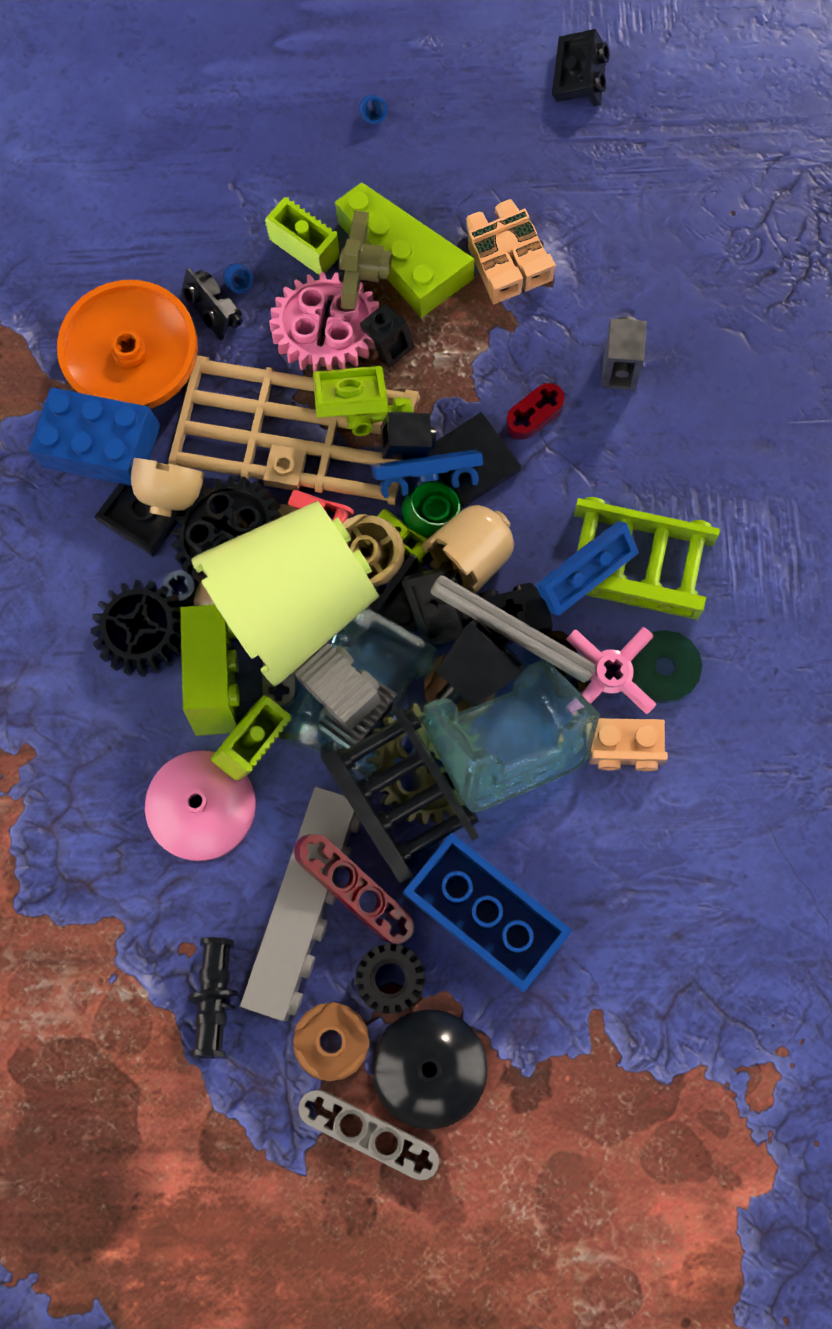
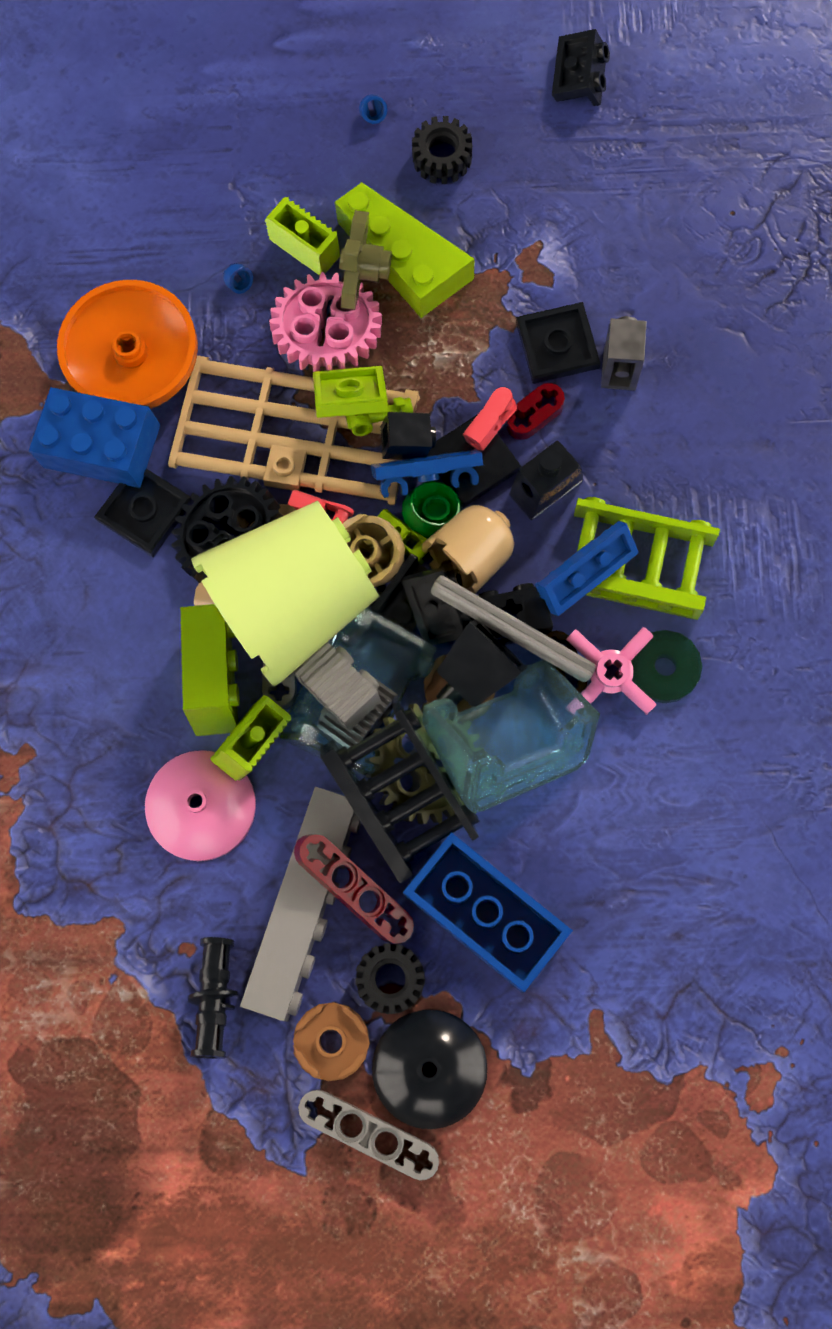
(113, 618): black gear -> none
(165, 485): tan cylinder -> none
(177, 576): sand blue bush -> none
(201, 292): black hinge -> none
(389, 334): black bracket -> none
(442, 133): none -> black tyre
(490, 419): none -> coral bar
(508, 252): light nougat hips -> none
(549, 477): none -> black torso
(558, 342): none -> black tile
(629, 743): light nougat bracket -> none

